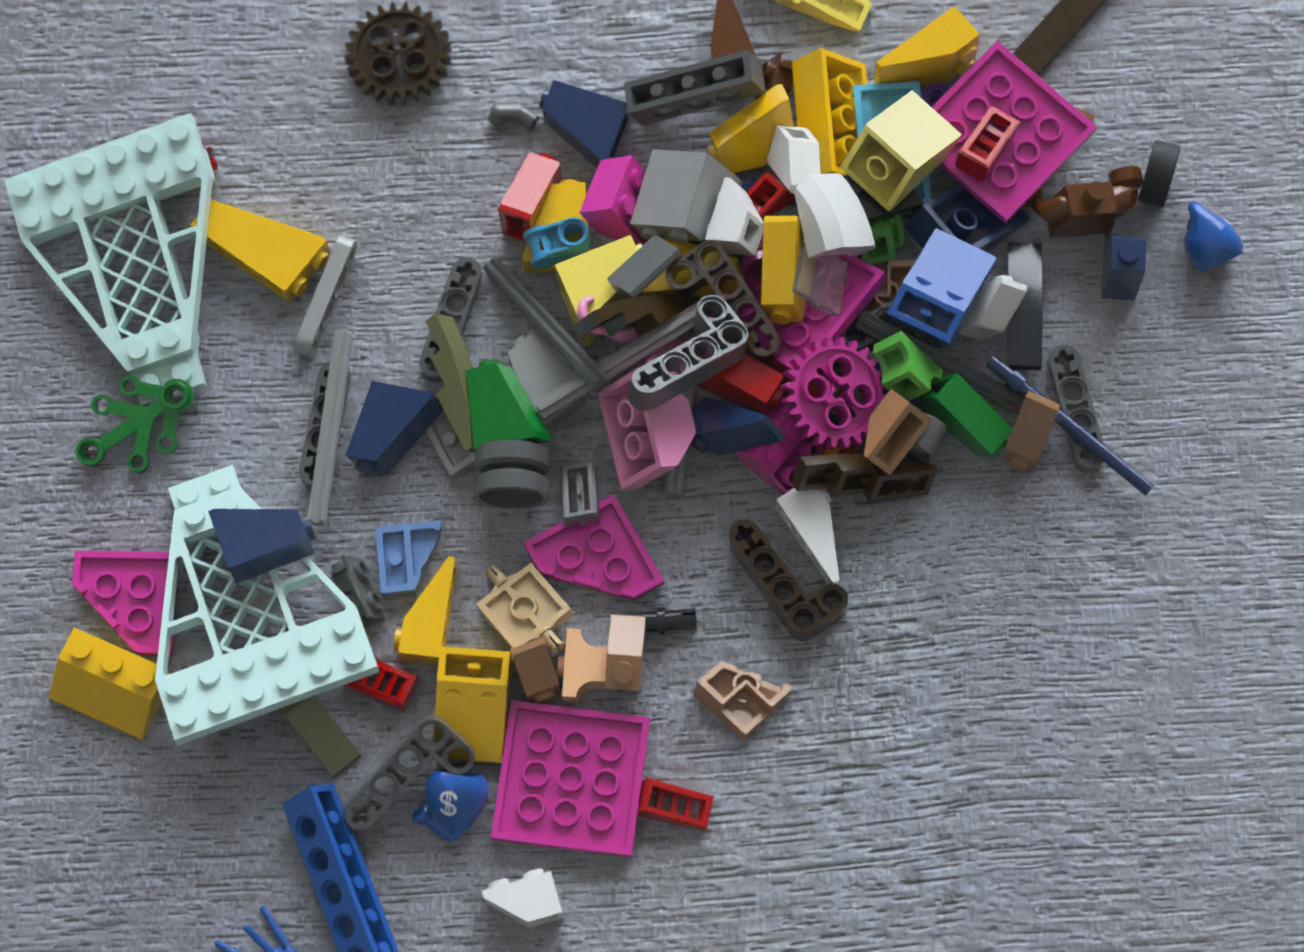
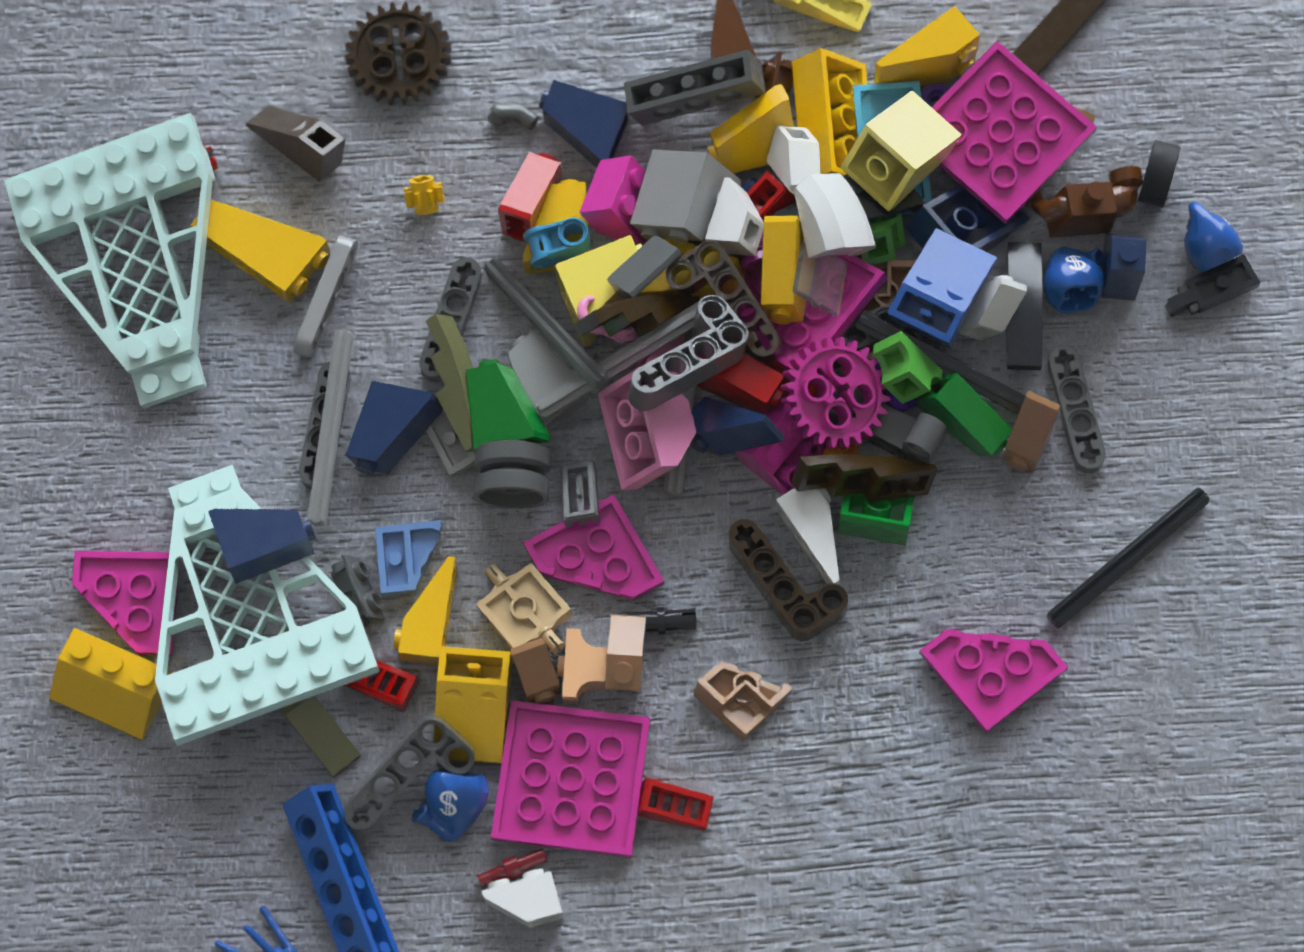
(140, 420): green plant -> none
(301, 139): none -> dark brown slope
(424, 195): none -> yellow gear
(512, 867): none -> dark red bar
(877, 520): none -> green slope
(893, 431): medium nougat slope -> none
(978, 162): red slope -> none
(992, 671): none -> dark pink plate
(1018, 383): dark blue bar -> none
(1074, 279): none -> blue piece
(1128, 557): none -> black axle
(1214, 287): none -> black hinge

